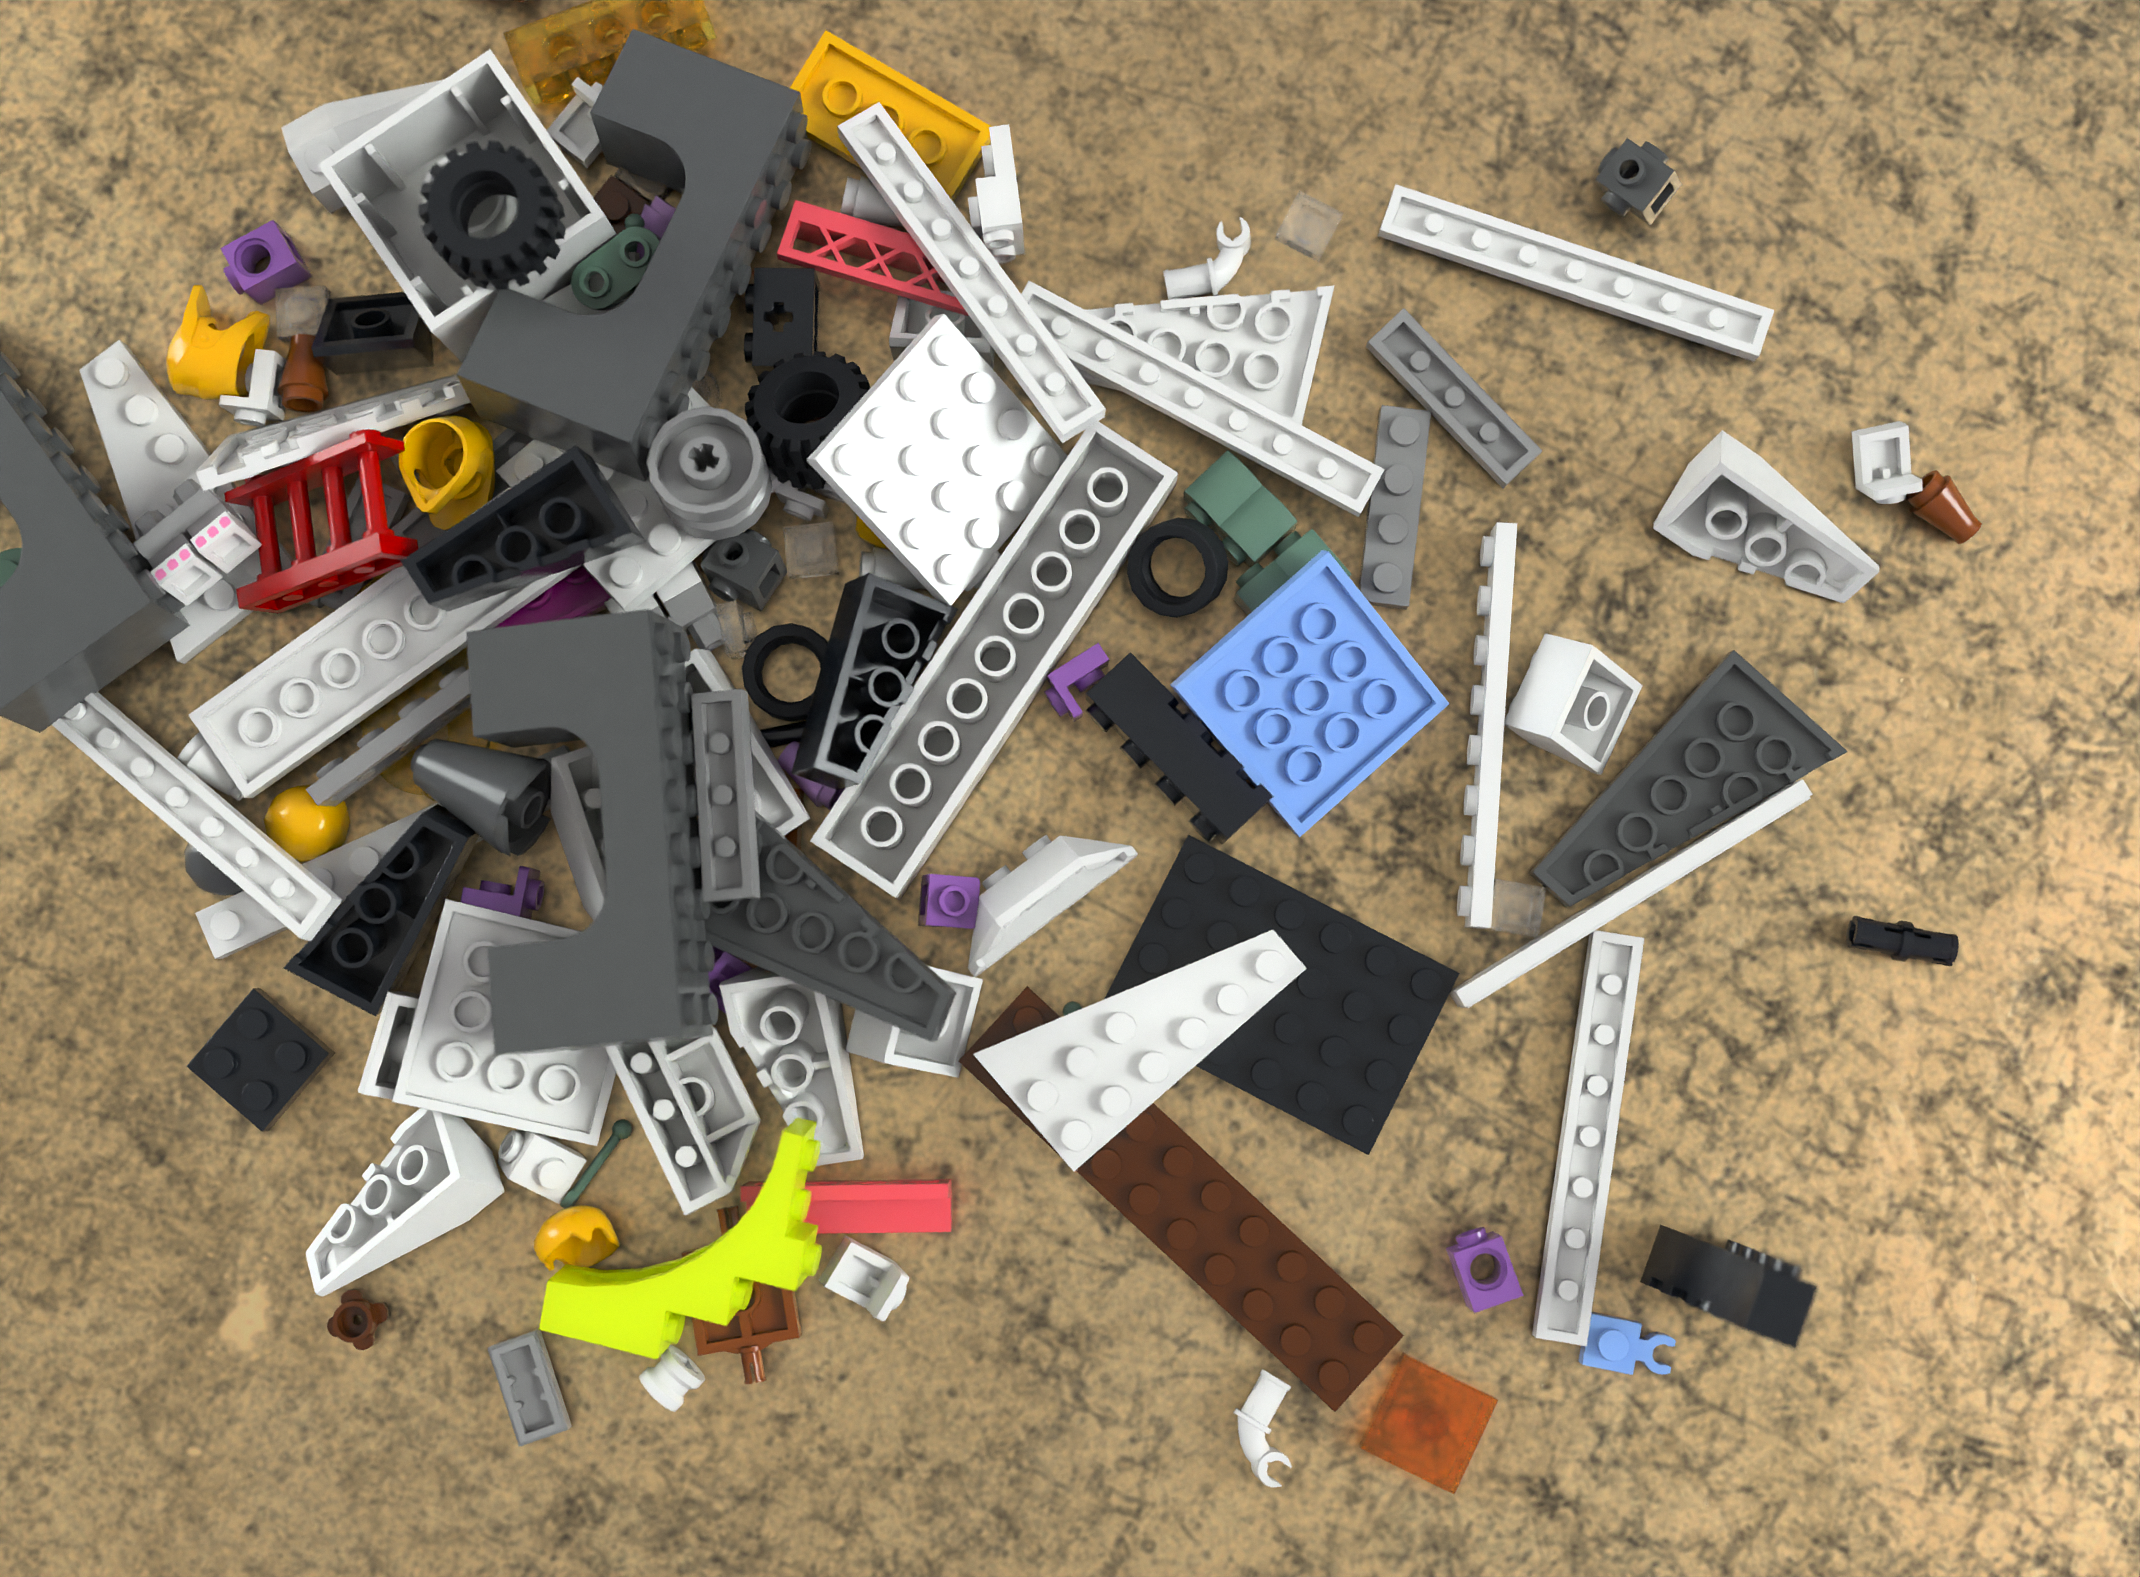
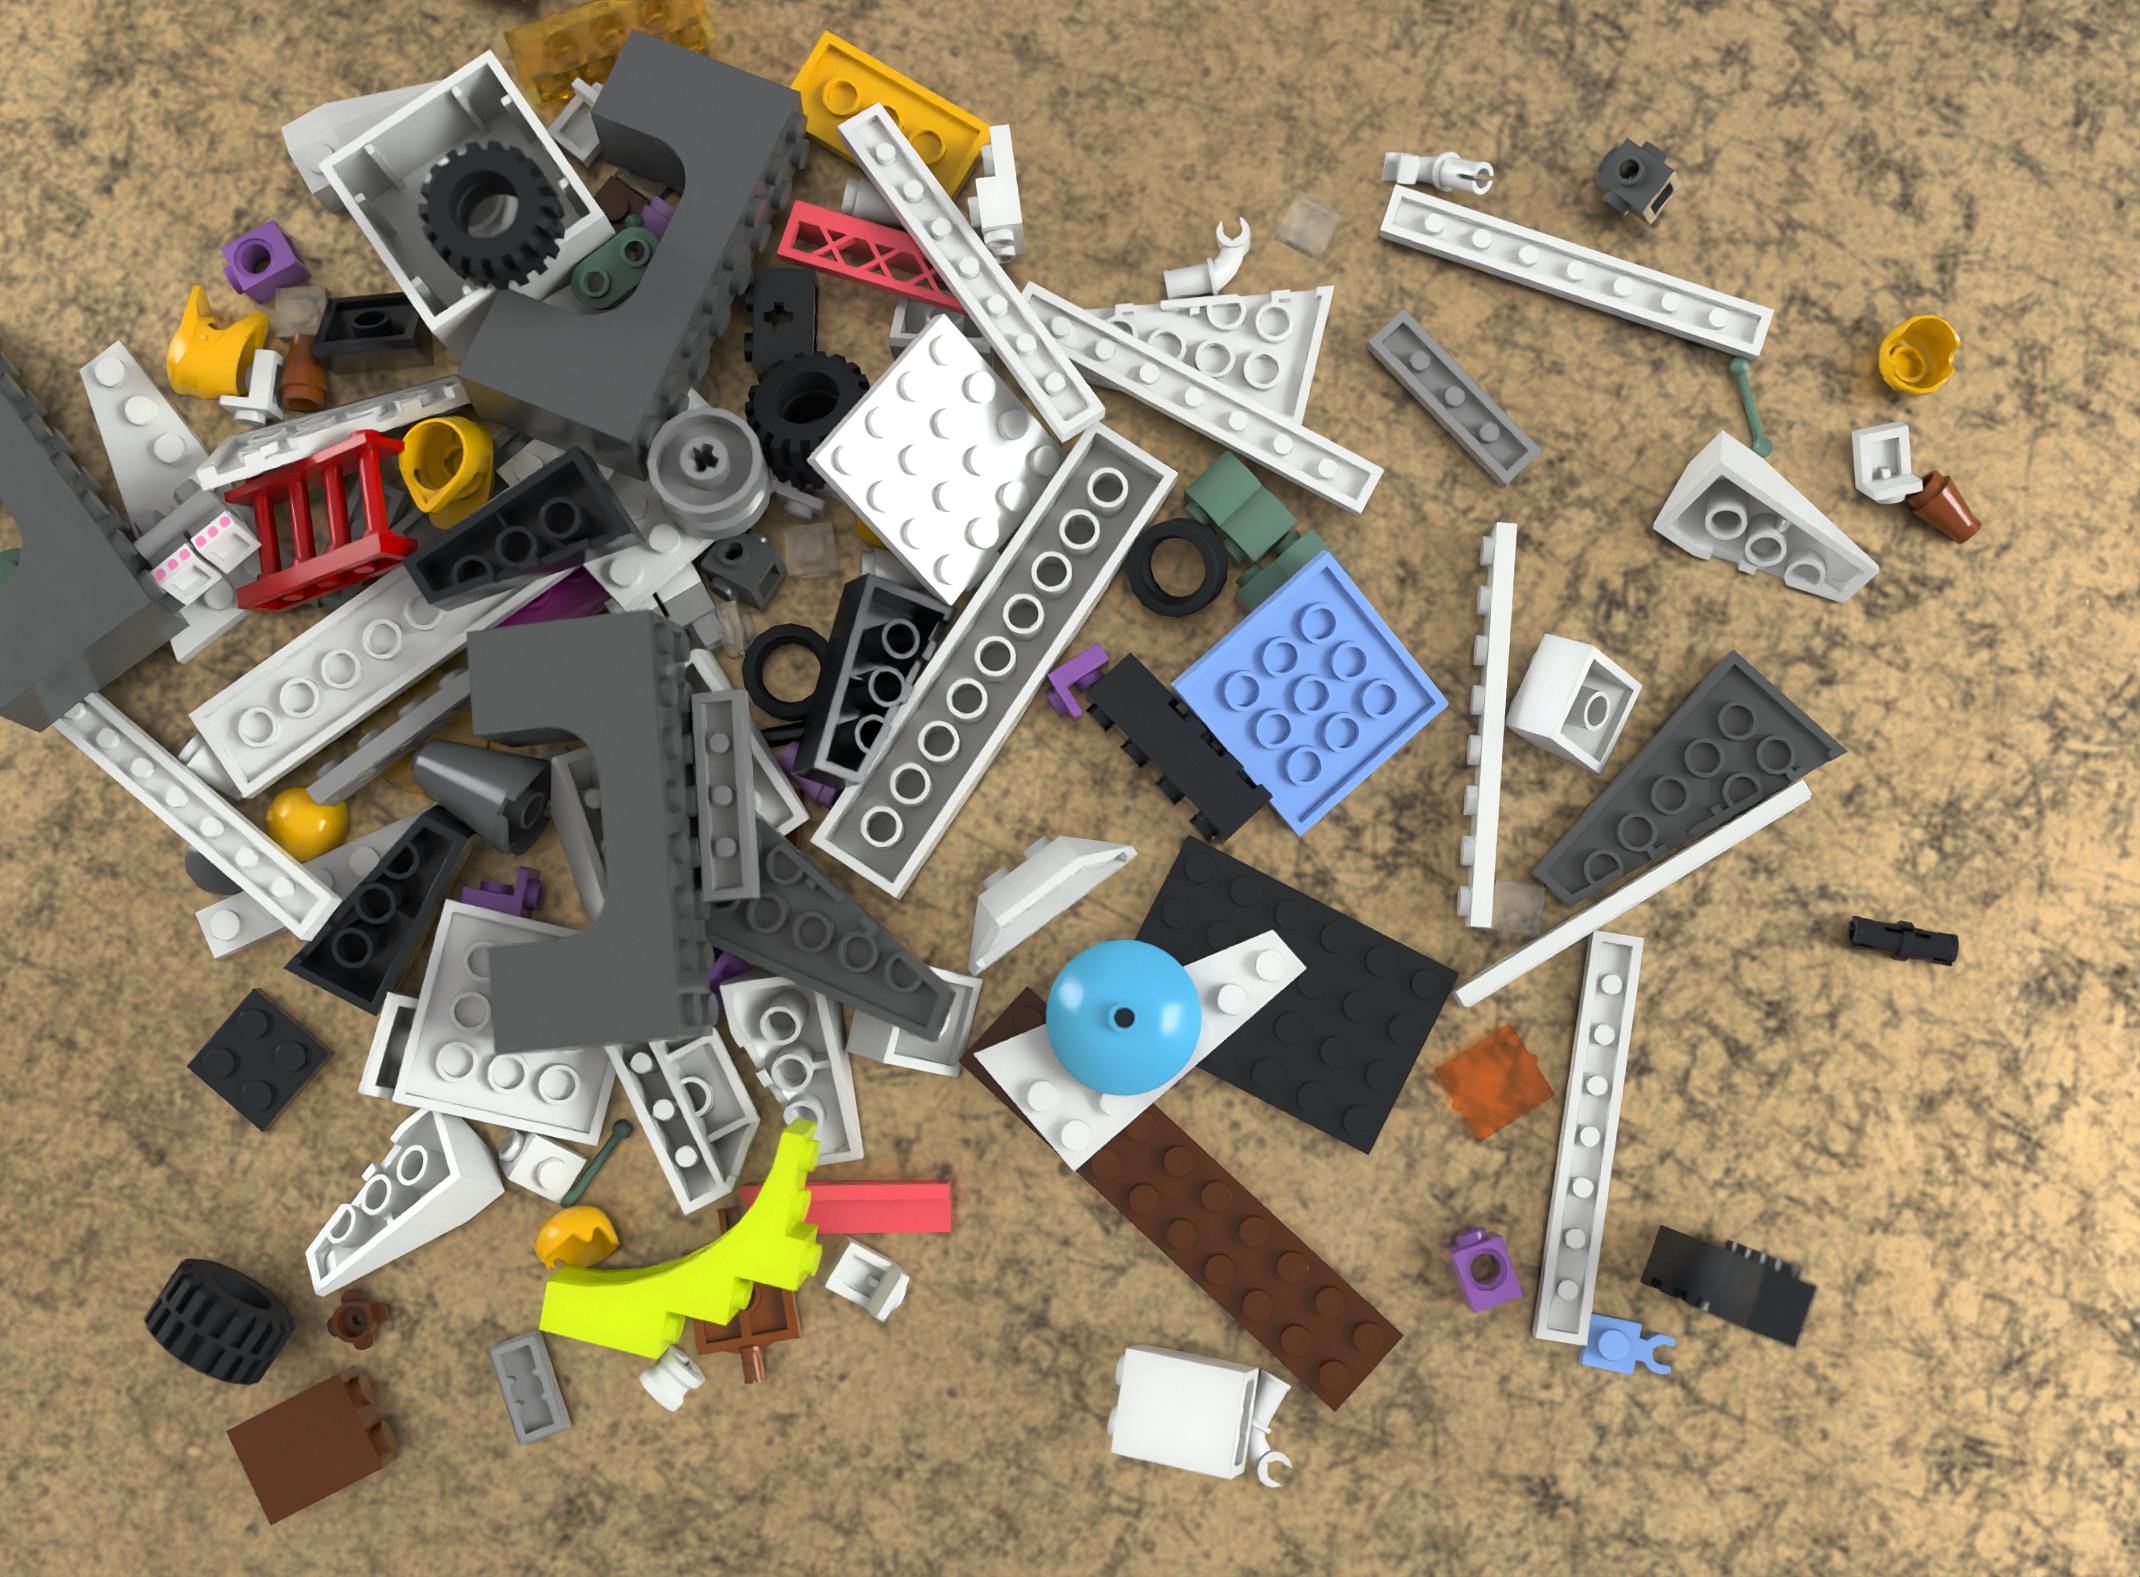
(220, 1322): none -> black tyre
(313, 1444): none -> reddish brown brick
(948, 901): medium lavender bracket -> none
(1084, 1008): none -> medium azure dish
(1183, 1410): none -> white brick
(1394, 507): light grey plate -> none
(1428, 1423): clear orange plate -> none
(1442, 171): none -> white piece
(1494, 1082): none -> clear orange piece
(1761, 446): none -> sand green hinge
(1918, 355): none -> yellow hair

